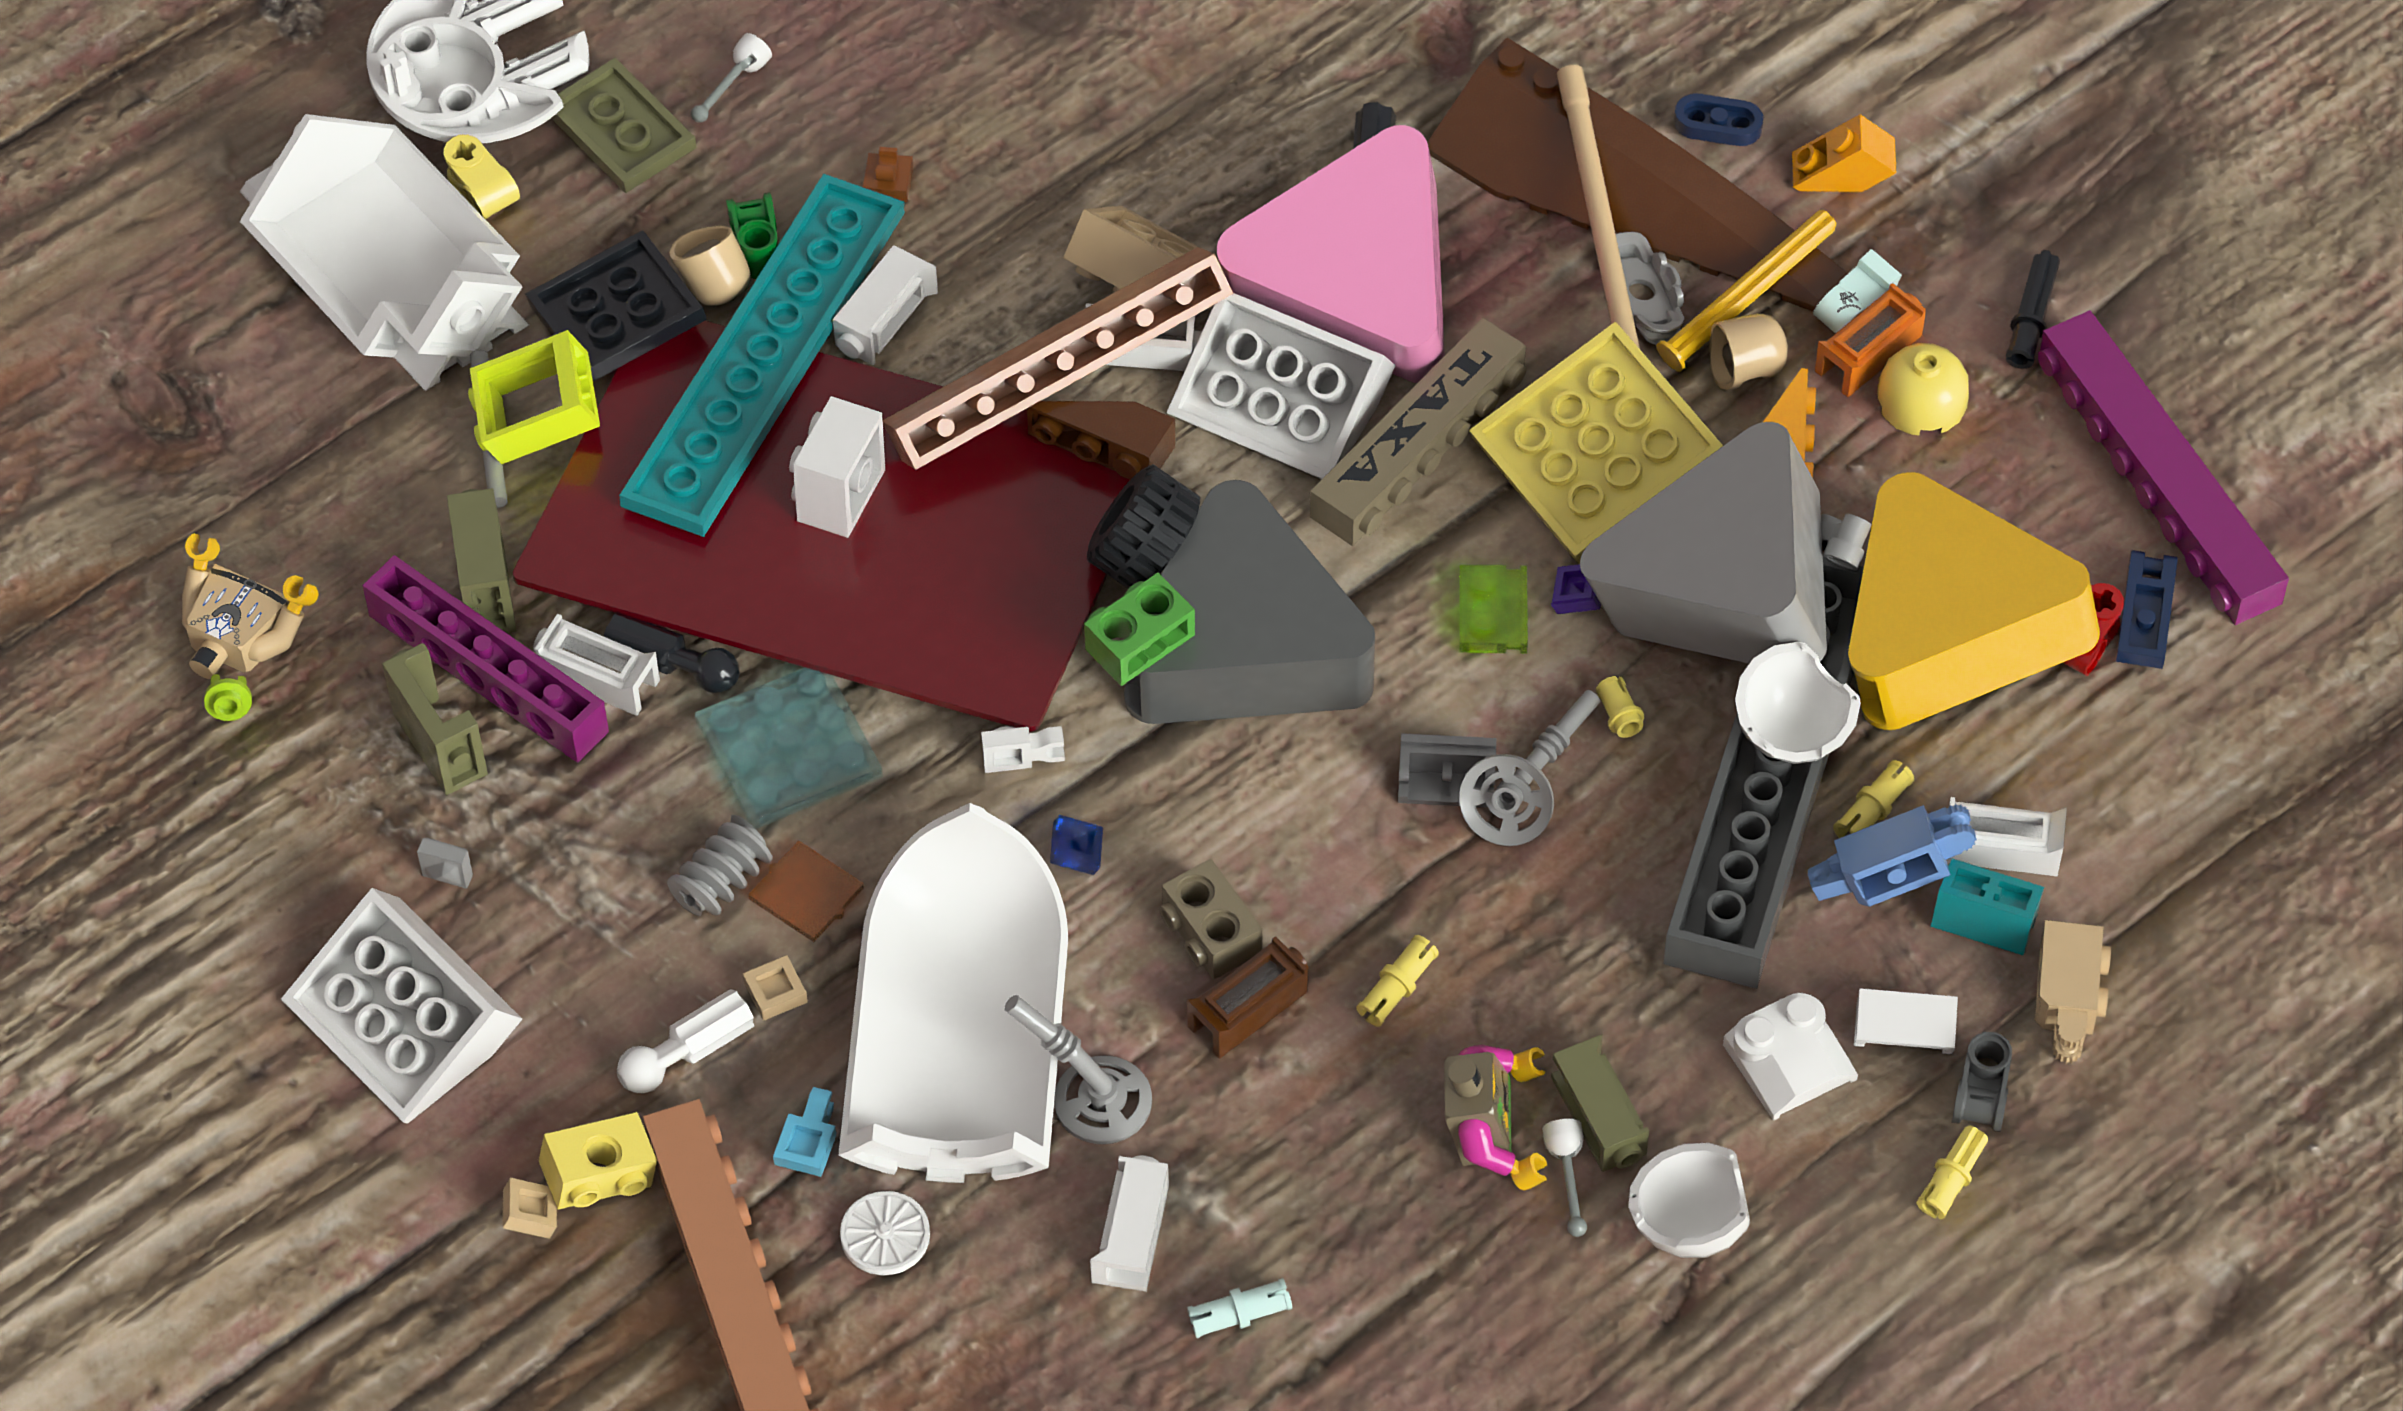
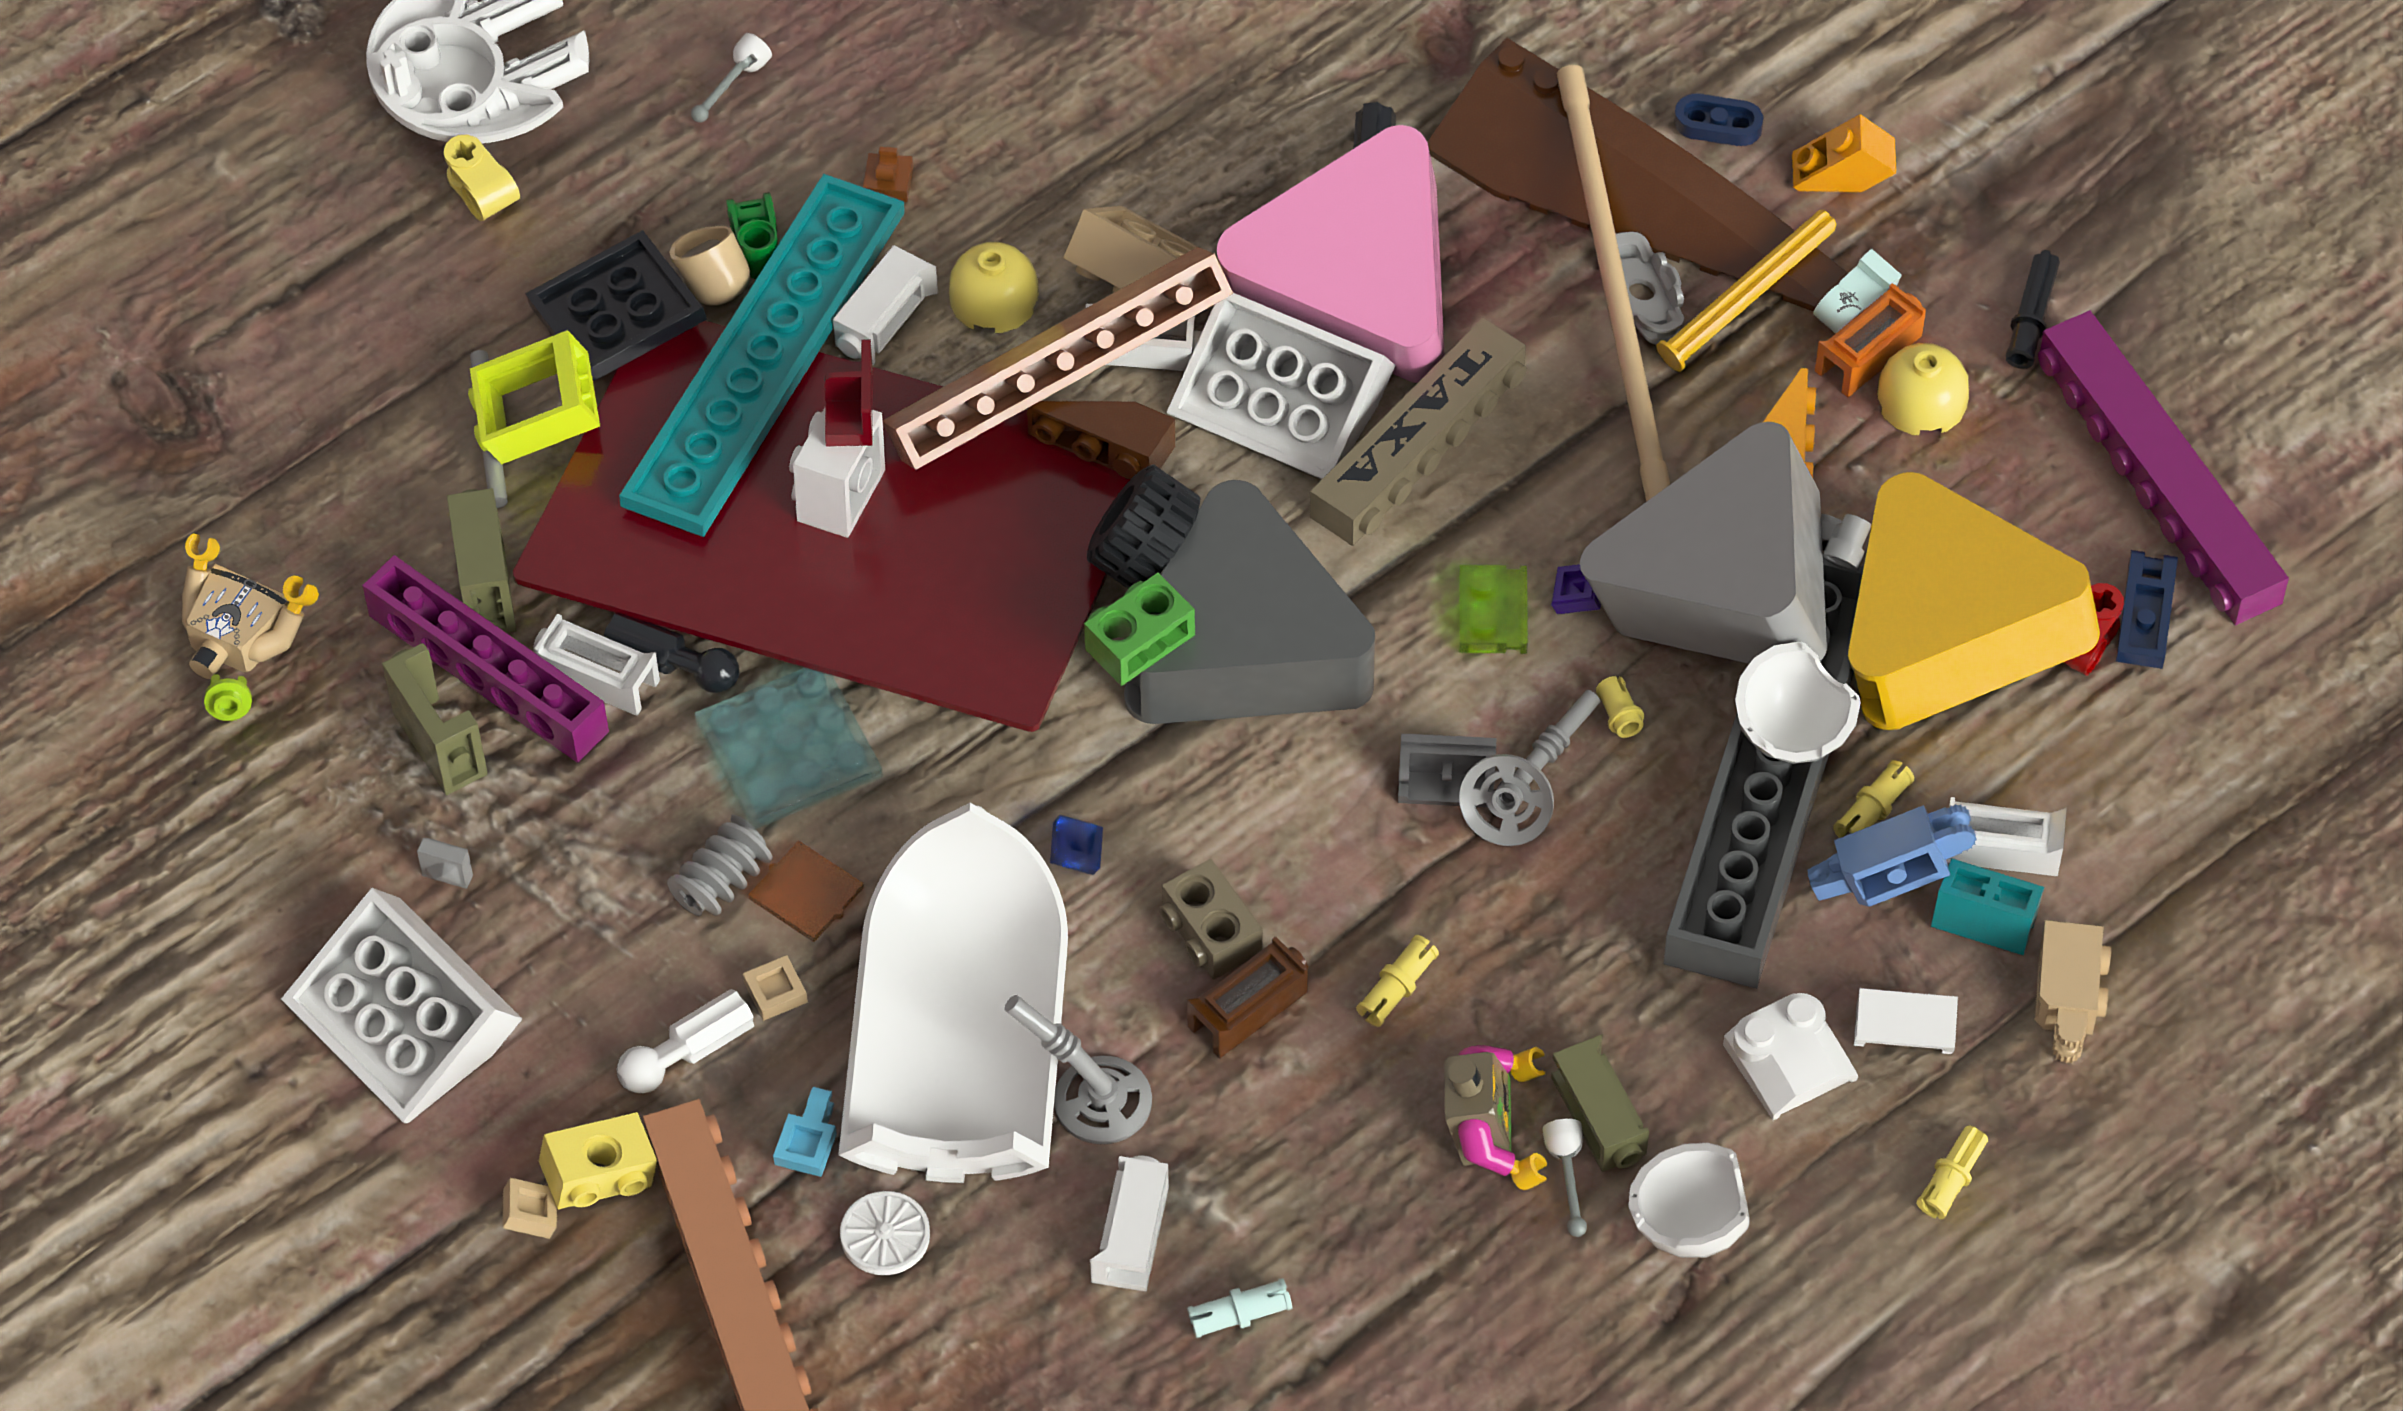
(384, 245): white panel -> none
(622, 125): olive plate -> none
(849, 400): none -> dark red panel
(993, 287): none -> light yellow cylinder
(1016, 748): white plate -> none
(1594, 439): light yellow plate -> none
(1755, 346): tan helmet -> none
(1983, 1088): dark grey piece -> none

